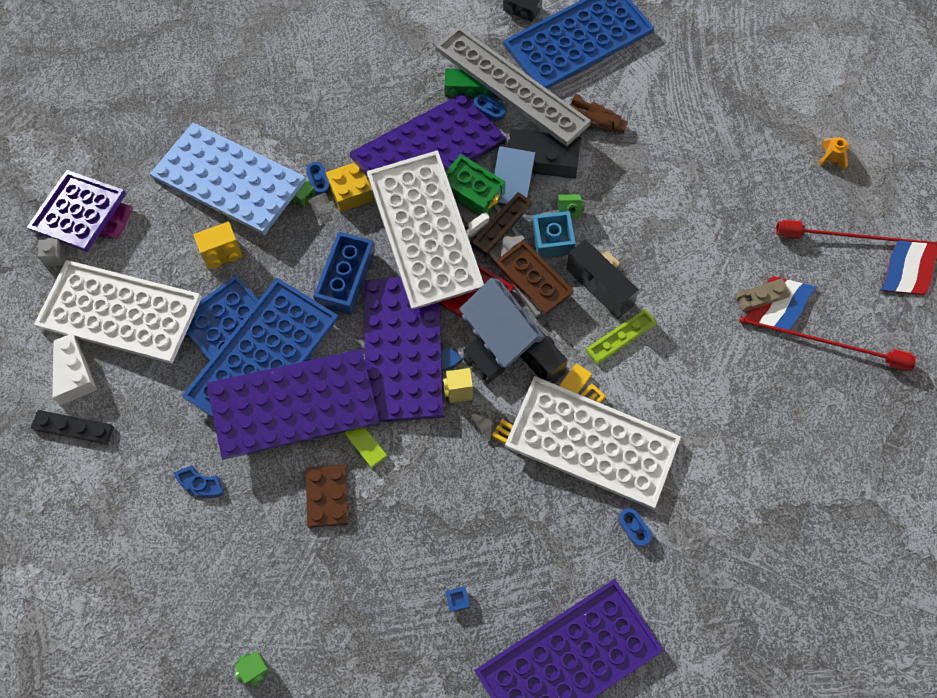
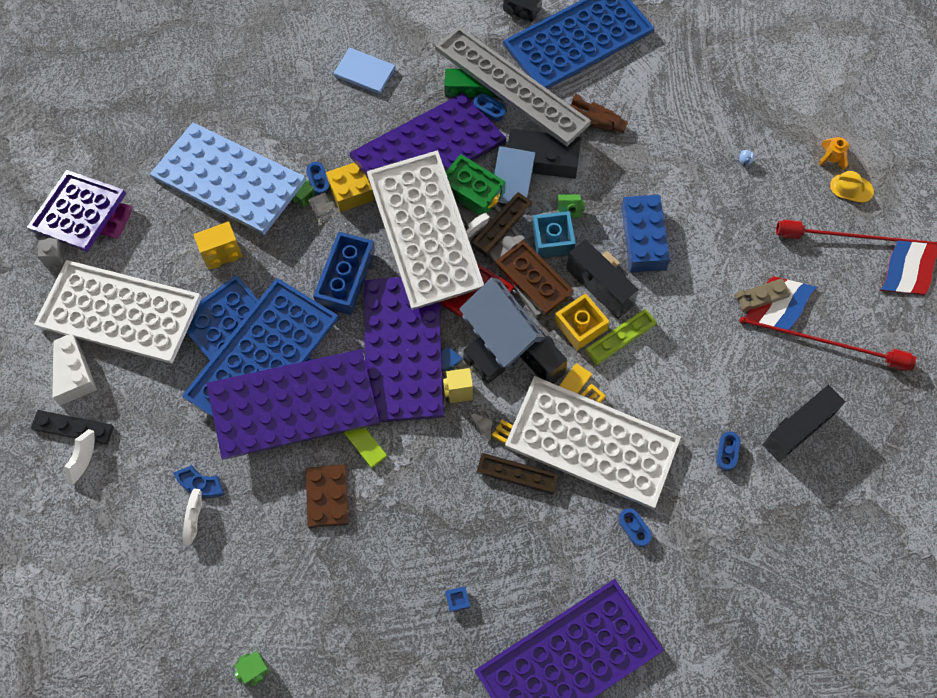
(81, 456): none -> white tile
(191, 516): none -> white tile
(364, 70): none -> light blue tile
(517, 473): none -> dark brown plate
(581, 321): none -> yellow brick
(645, 233): none -> blue brick
(728, 452): none -> blue plate
(746, 157): none -> light blue hinge
(803, 423): none -> black brick
(852, 187): none -> yellow piece

